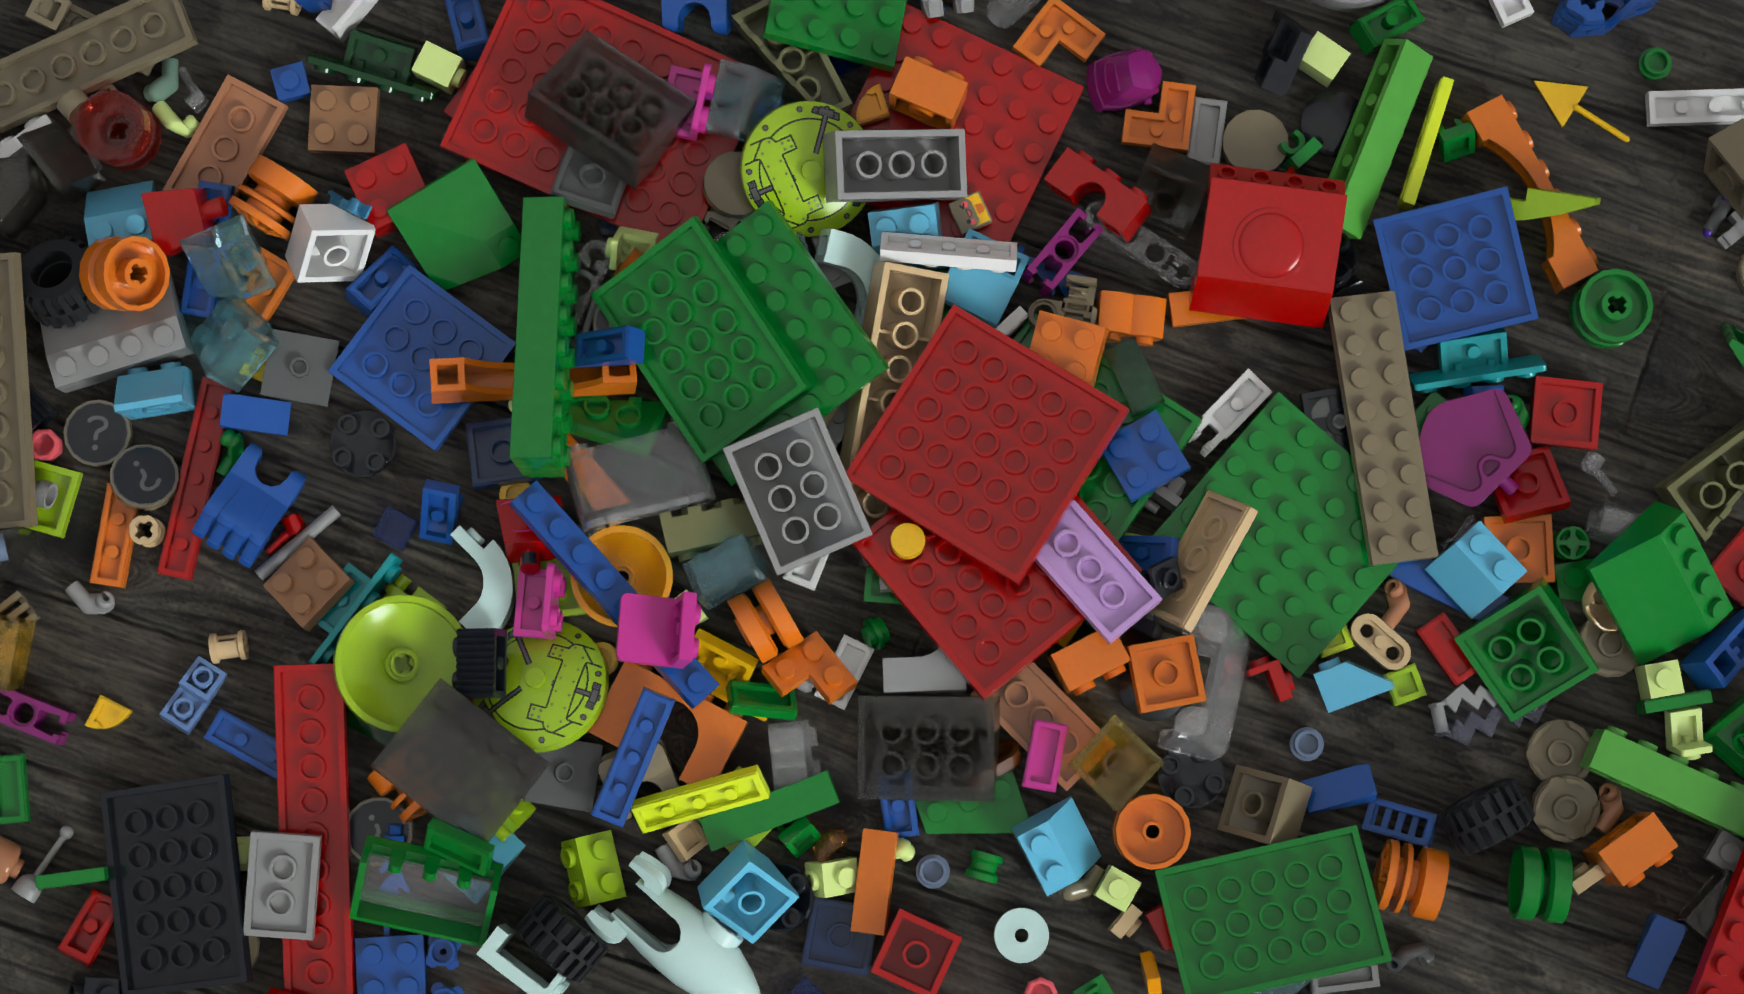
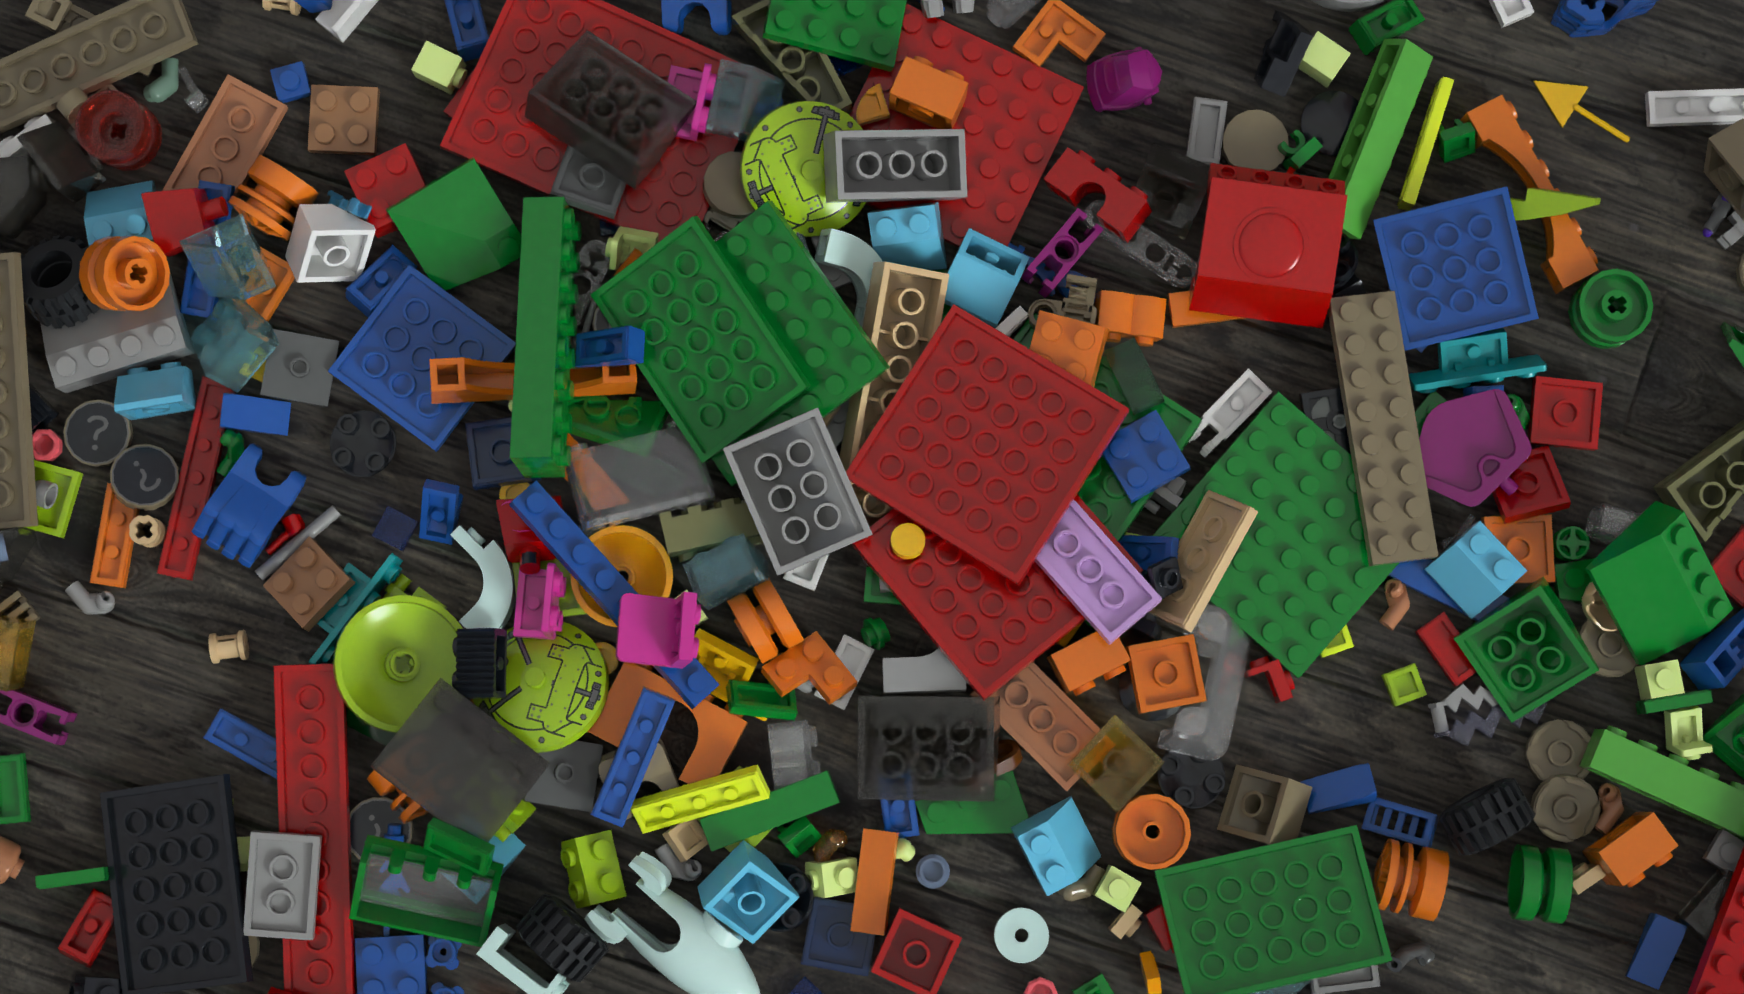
(26, 884): light grey hinge -> none
(107, 714): yellow tile -> none
(172, 122): yellowish green arm -> none
(194, 695): medium blue slope -> none
(377, 61): dark green bracket -> none
(948, 252): white plate -> none
(970, 213): dark tan tile -> none
(983, 866): green wheel -> none
(1044, 755): dark pink tile -> none
(1167, 127): orange plate -> none
(1306, 744): sand blue plate -> none
(1348, 683): medium azure slope -> none
(1379, 641): tan plate -> none
(1591, 465): clear hand -> none
(1654, 63): green plate -> none

